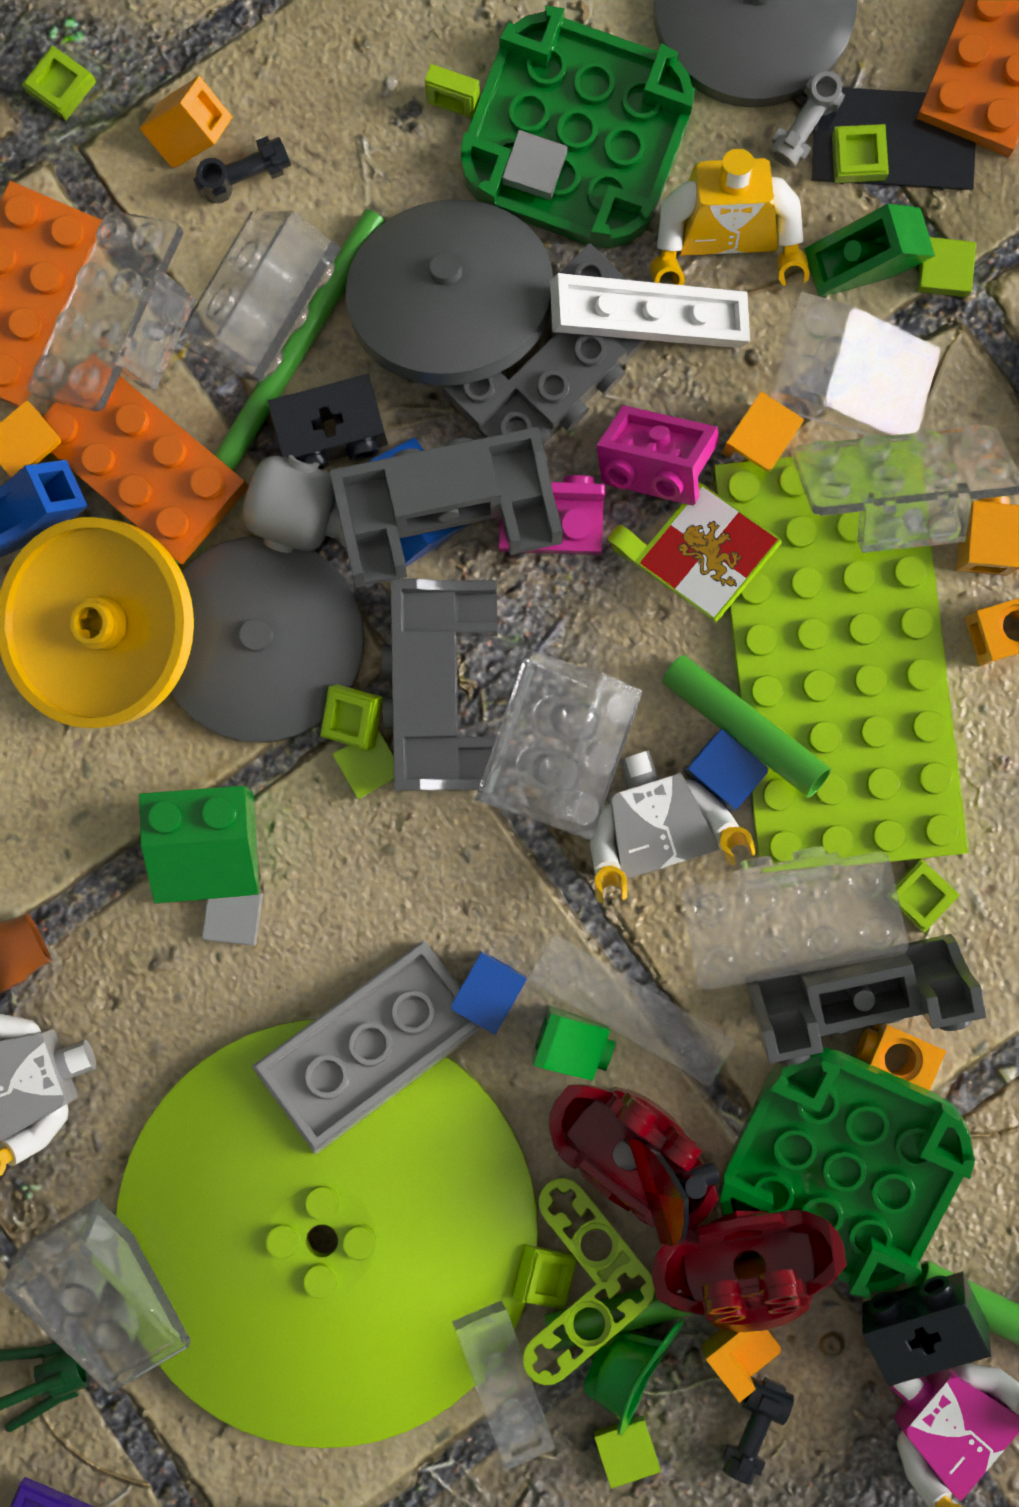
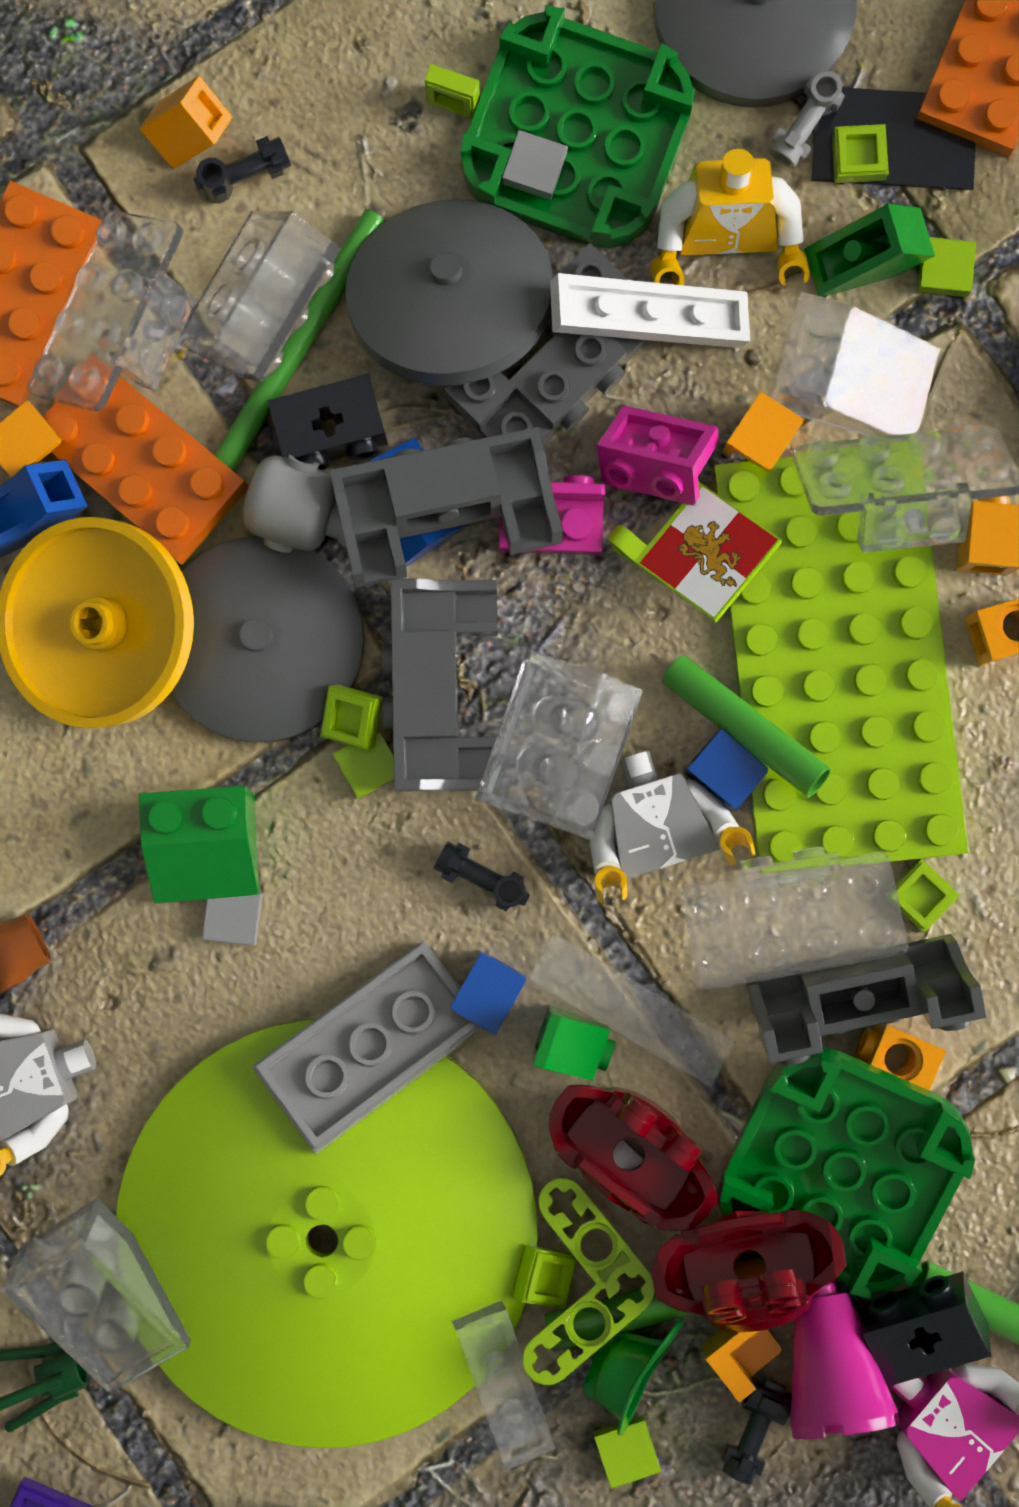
(59, 83): lime tile -> none
(508, 890): none -> black bar
(670, 1192): shield -> none
(835, 1373): none -> dark pink cone

